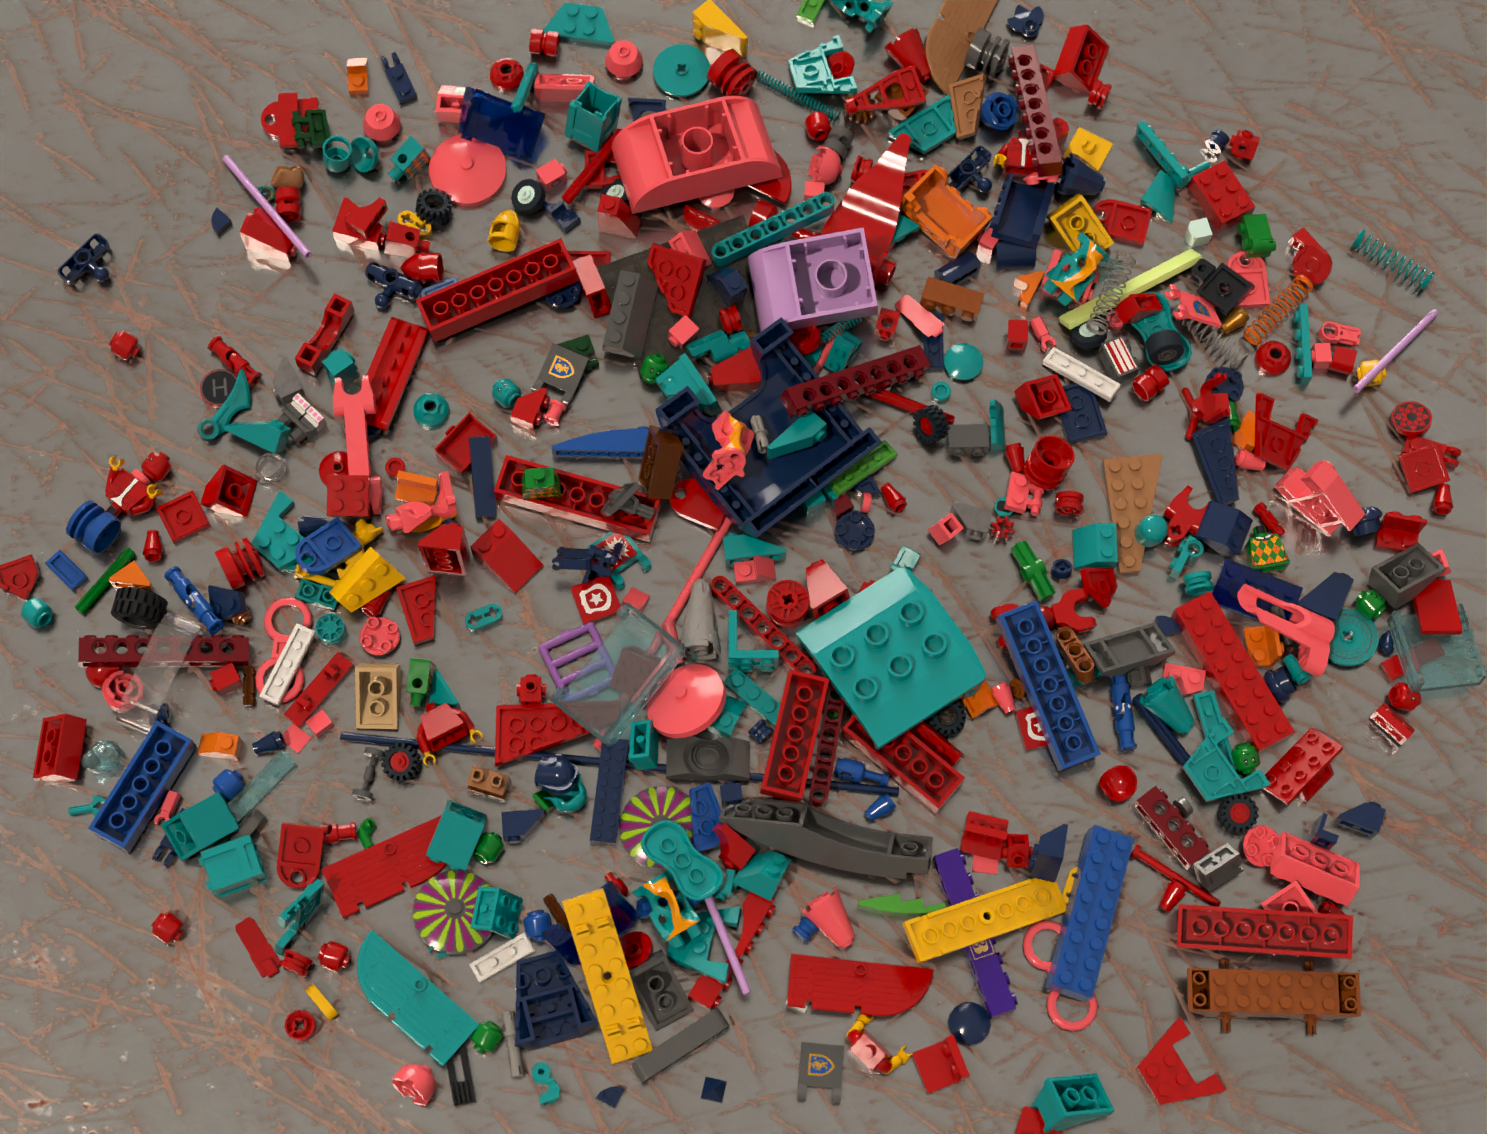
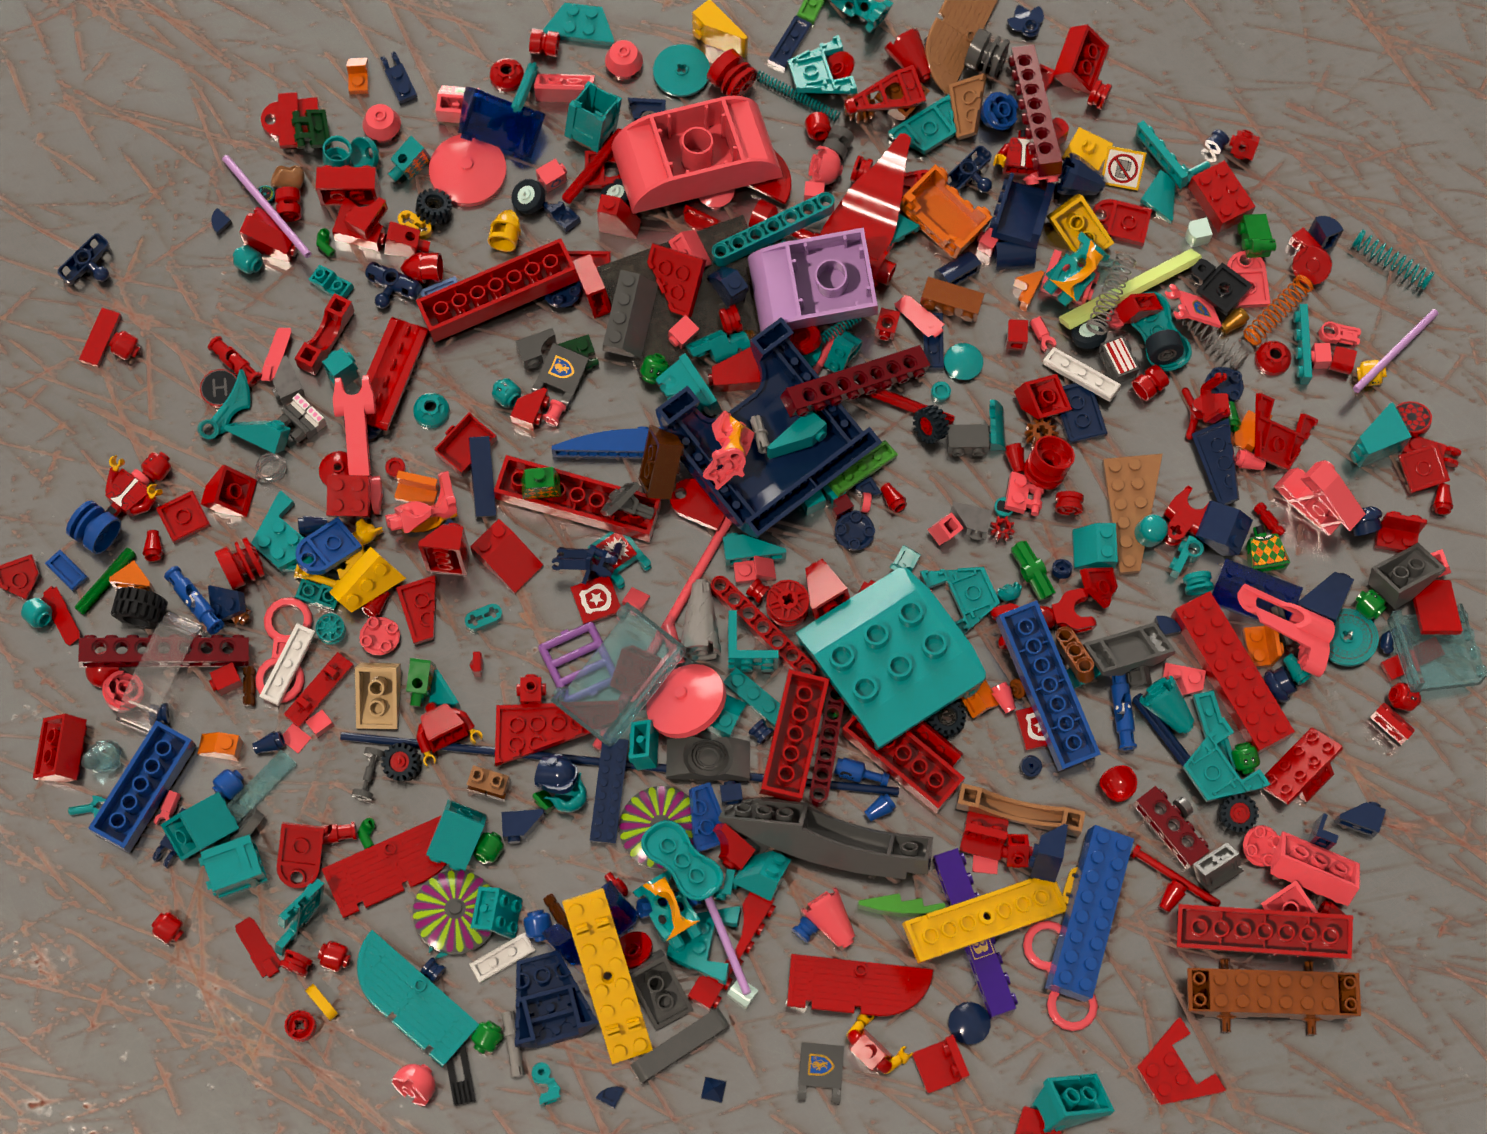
(61, 615): none -> red piece
(100, 337): none -> red tile
(247, 259): none -> teal head
(275, 353): none -> coral piece
(323, 242): none -> green arm
(330, 283): none -> teal slope
(355, 183): none -> red brick
(433, 970): none -> dark blue wheel
(477, 664): none -> red tile
(532, 347): none -> dark grey arch
(737, 996): none -> light aqua piece
(758, 591): none -> red wheel
(789, 42): none -> dark blue tile
(970, 590): none -> teal wing
(1009, 591): none -> teal plate
(1031, 765): none -> dark blue tile
(1033, 431): none -> dark orange gear
(1035, 815): none -> medium nougat arch
(1123, 167): none -> piece
(1326, 231): none -> dark blue brick
(1382, 438): none -> teal slope

